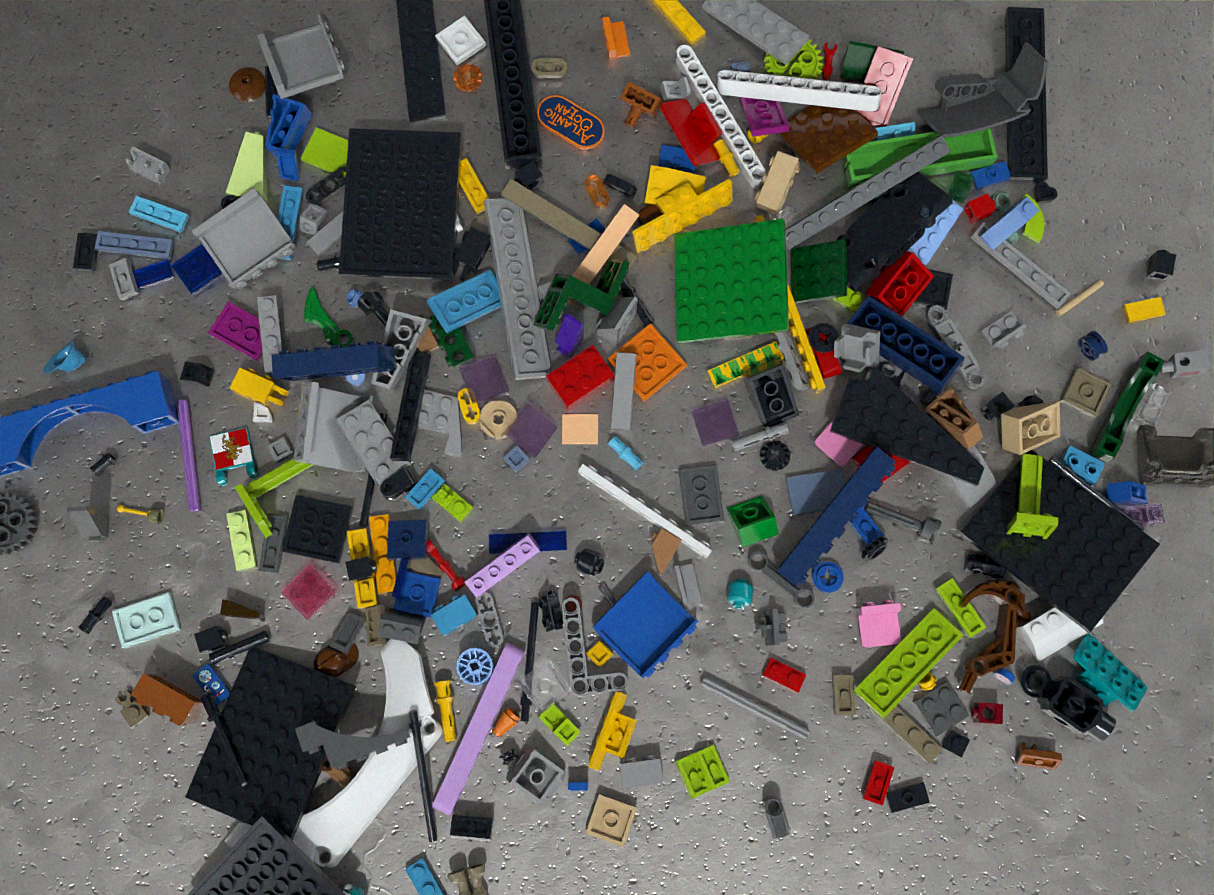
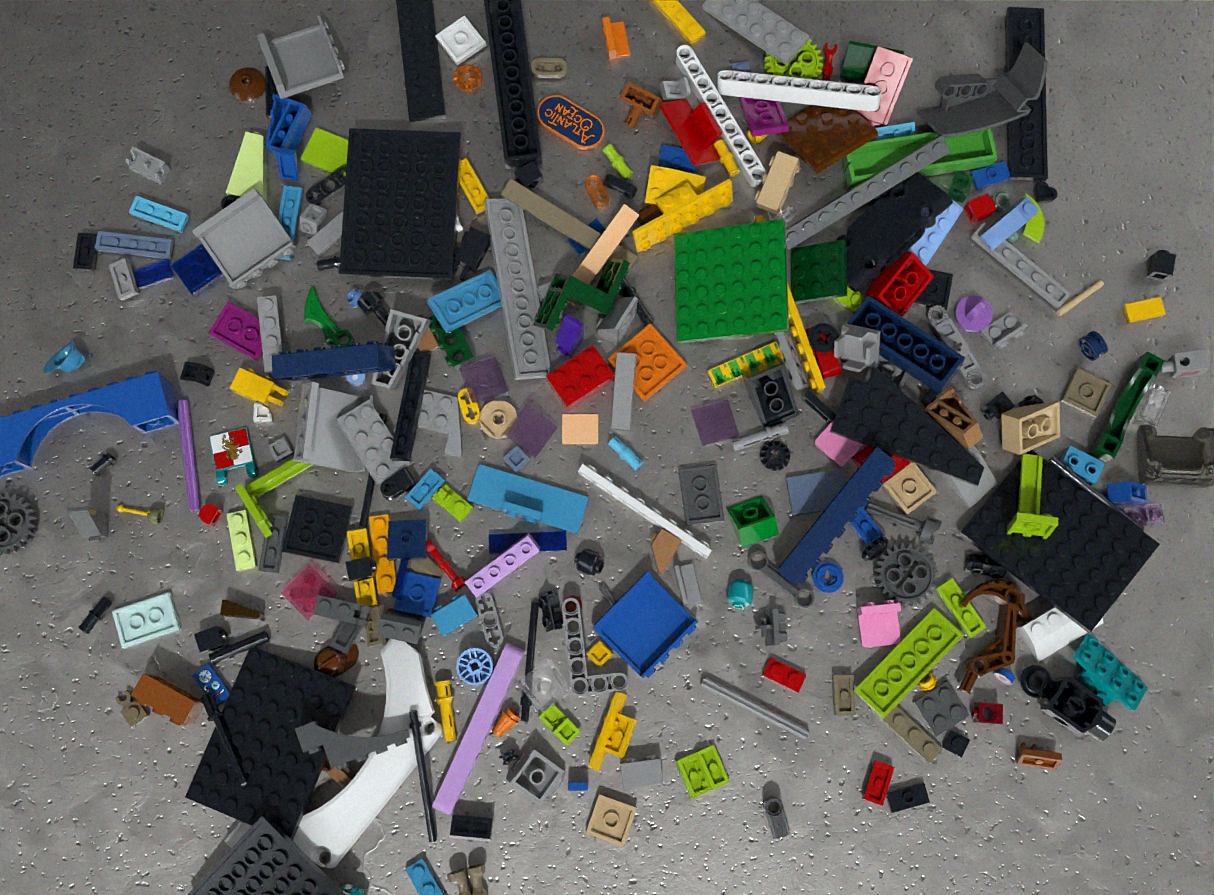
(210, 514): none -> red brick
(341, 610): none -> dark grey plate
(527, 499): none -> dark azure bracket
(617, 162): none -> lime pin
(818, 406): none -> black tile
(892, 563): none -> dark grey gear
(909, 488): none -> tan plate
(973, 313): none -> medium lavender tile

